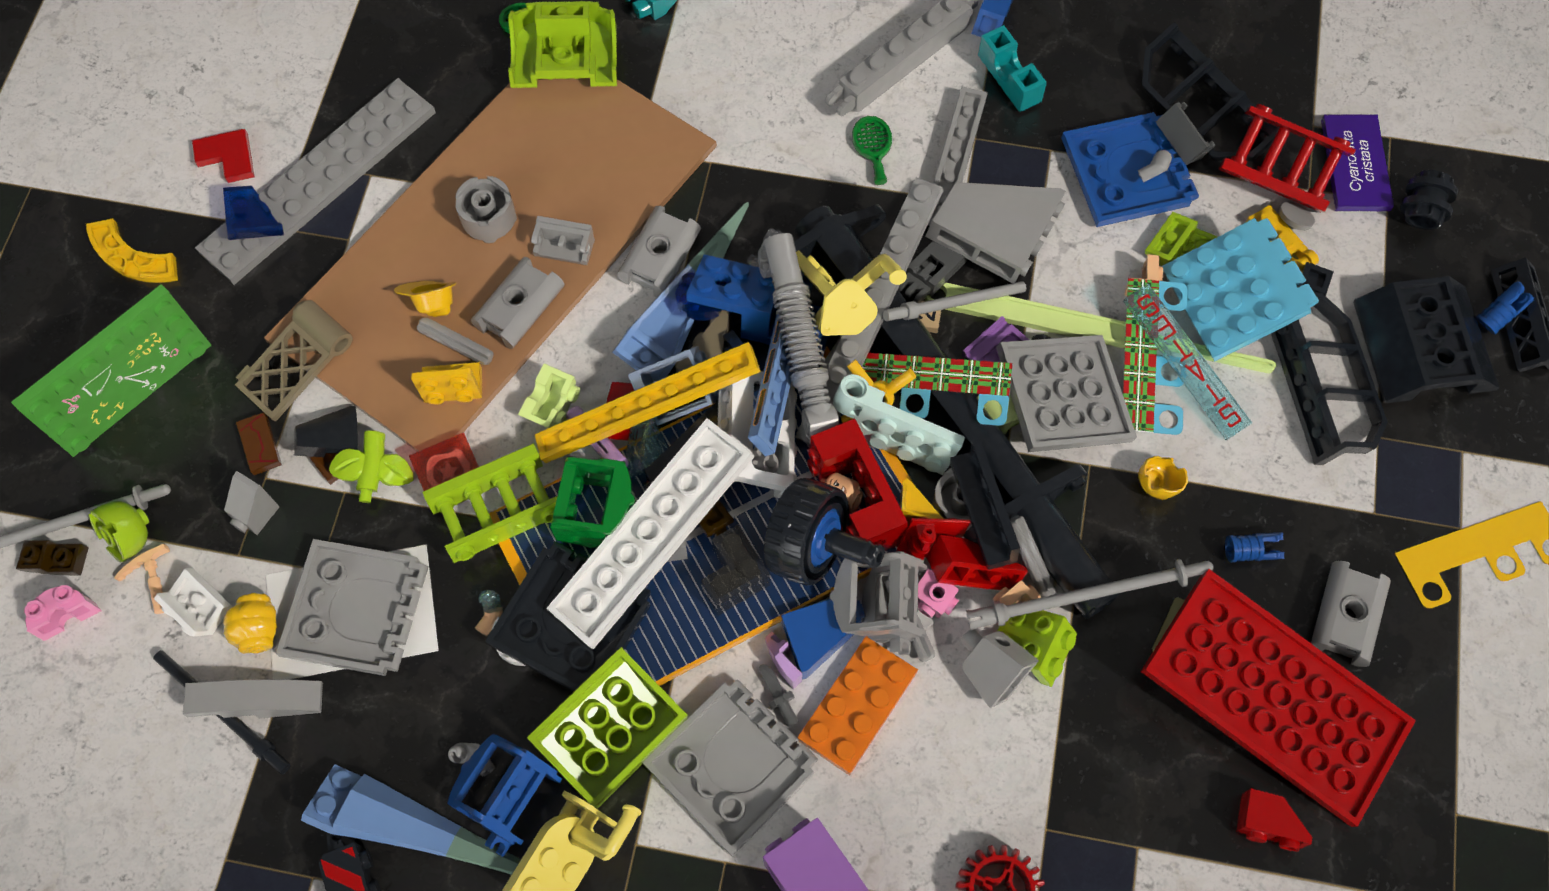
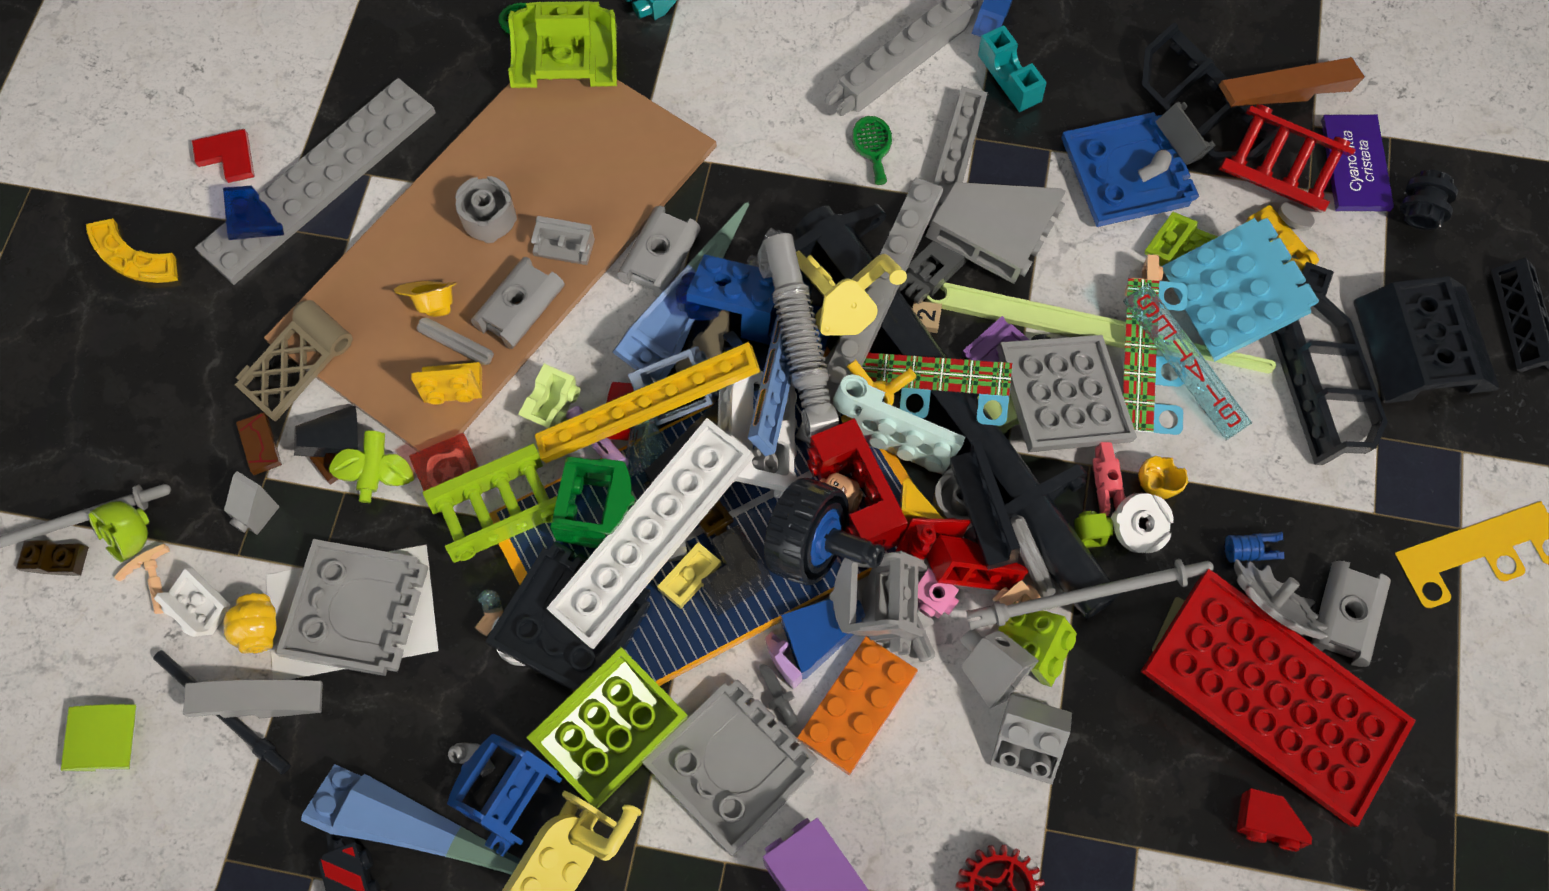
(55, 606): bright pink cylinder -> none
(98, 737): none -> lime slope
(113, 372): bright green plate -> none
(686, 577): none -> light yellow plate
(912, 310): light grey bar -> none
(1031, 739): none -> light grey slope
(1093, 528): none -> lime plate
(1107, 477): none -> coral hinge
(1127, 517): none -> white plate
(1280, 600): none -> light grey piece
(1293, 84): none -> dark orange slope
(1505, 308): blue hinge -> none

